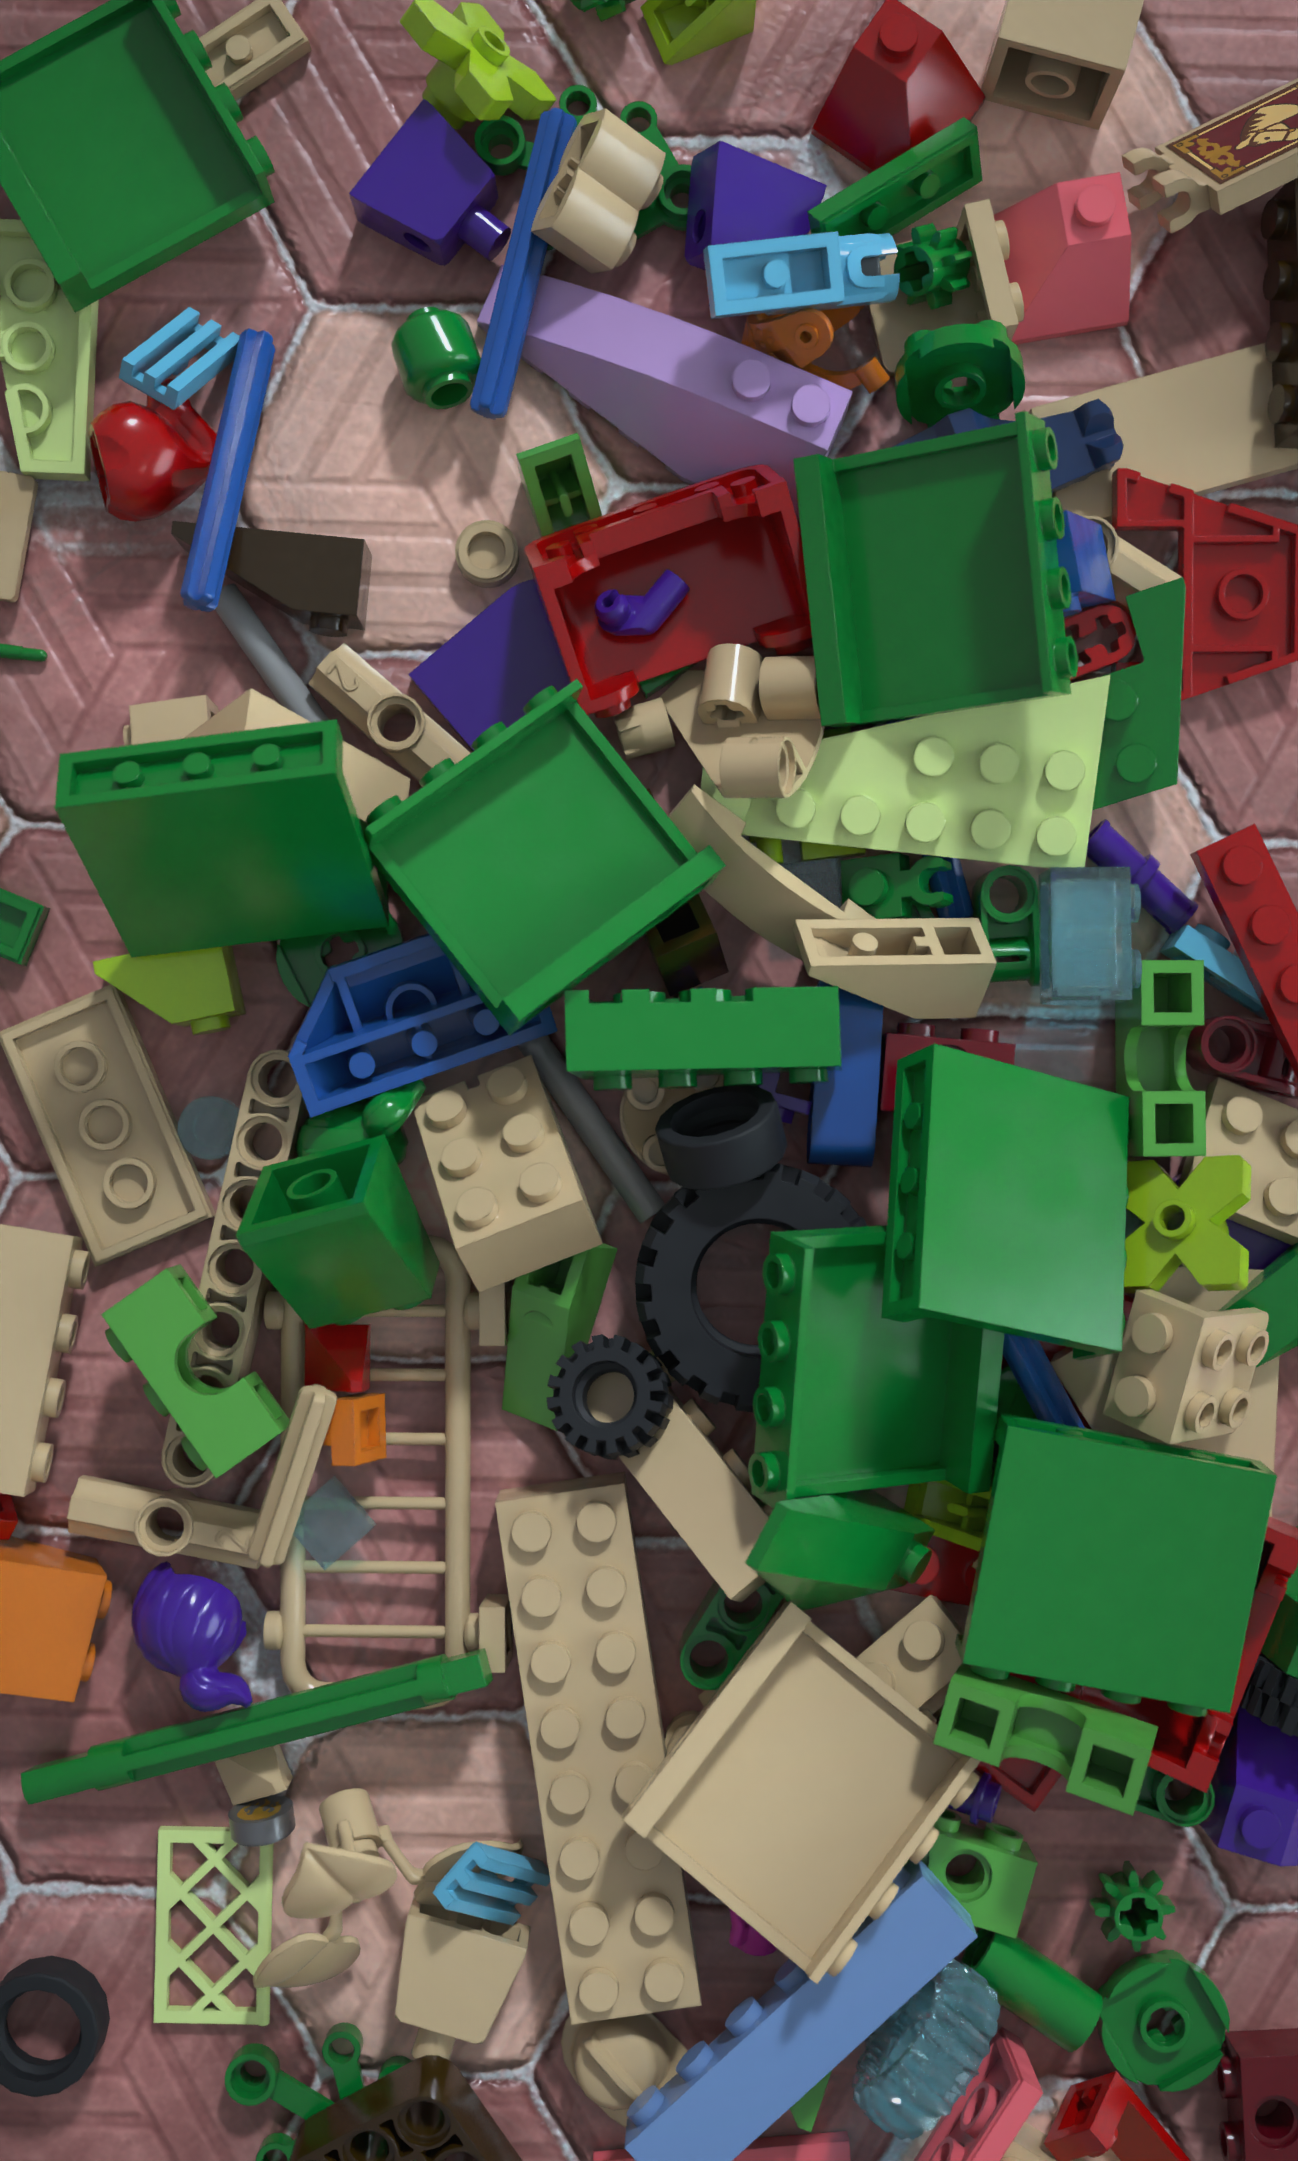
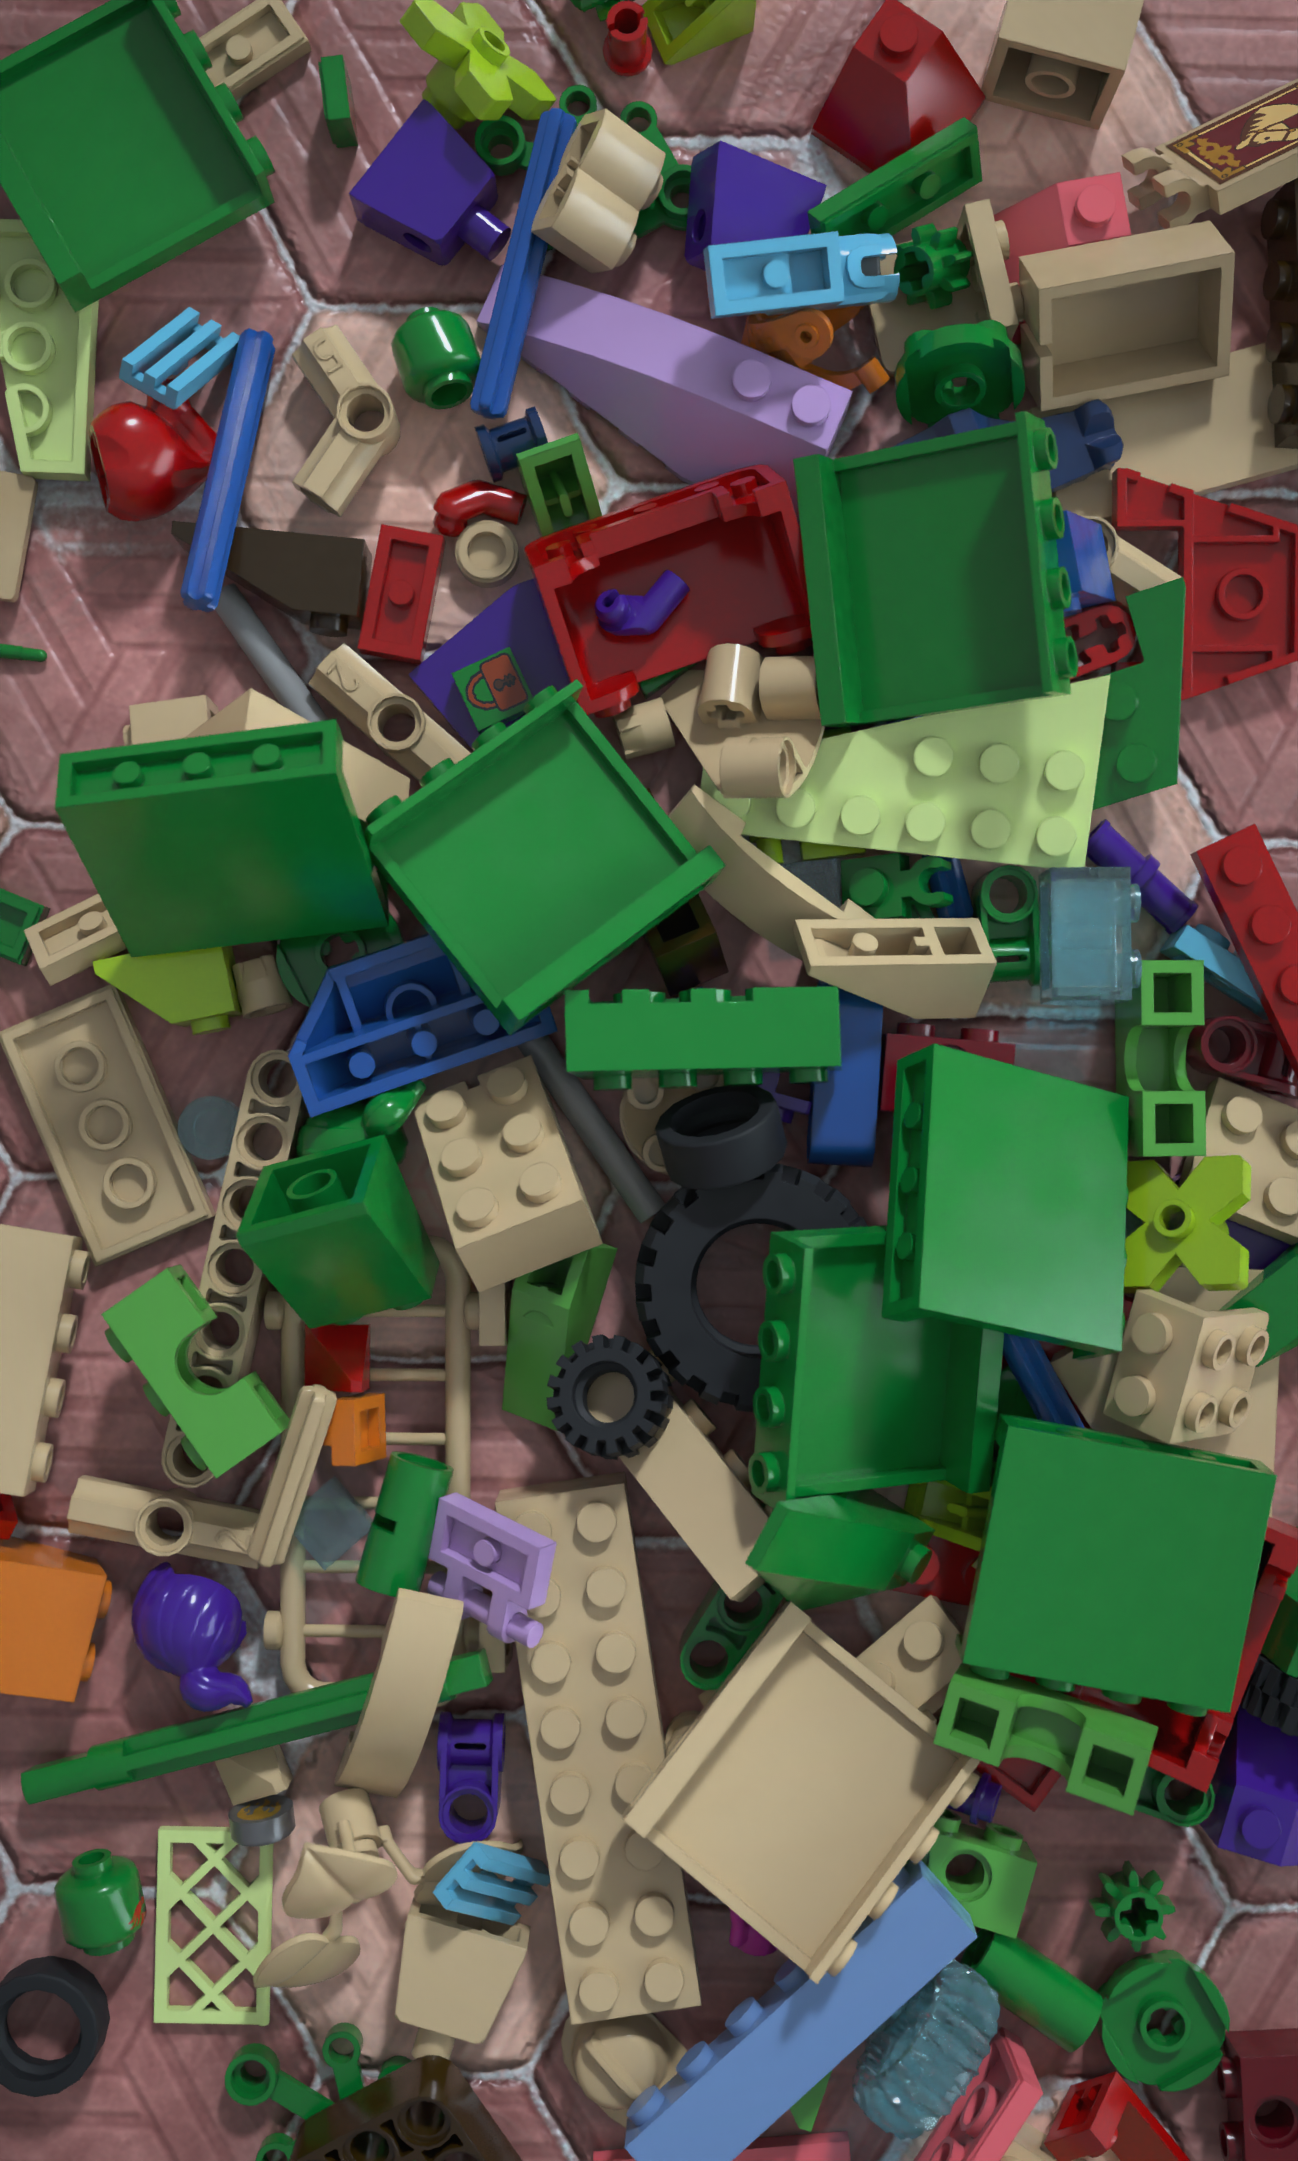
(74, 939): none -> tan plate
(100, 1902): none -> green head
(260, 987): none -> tan hose
(338, 101): none -> green tile
(347, 390): none -> tan piece
(401, 594): none -> red plate
(401, 1694): none -> tan slope
(403, 1524): none -> green pin
(470, 1763): none -> dark purple piece
(473, 499): none -> red arm
(493, 689): none -> tile
(495, 1554): none -> lavender plate
(506, 440): none -> dark blue bush
(627, 45): none -> red pin
(1126, 315): none -> tan piece

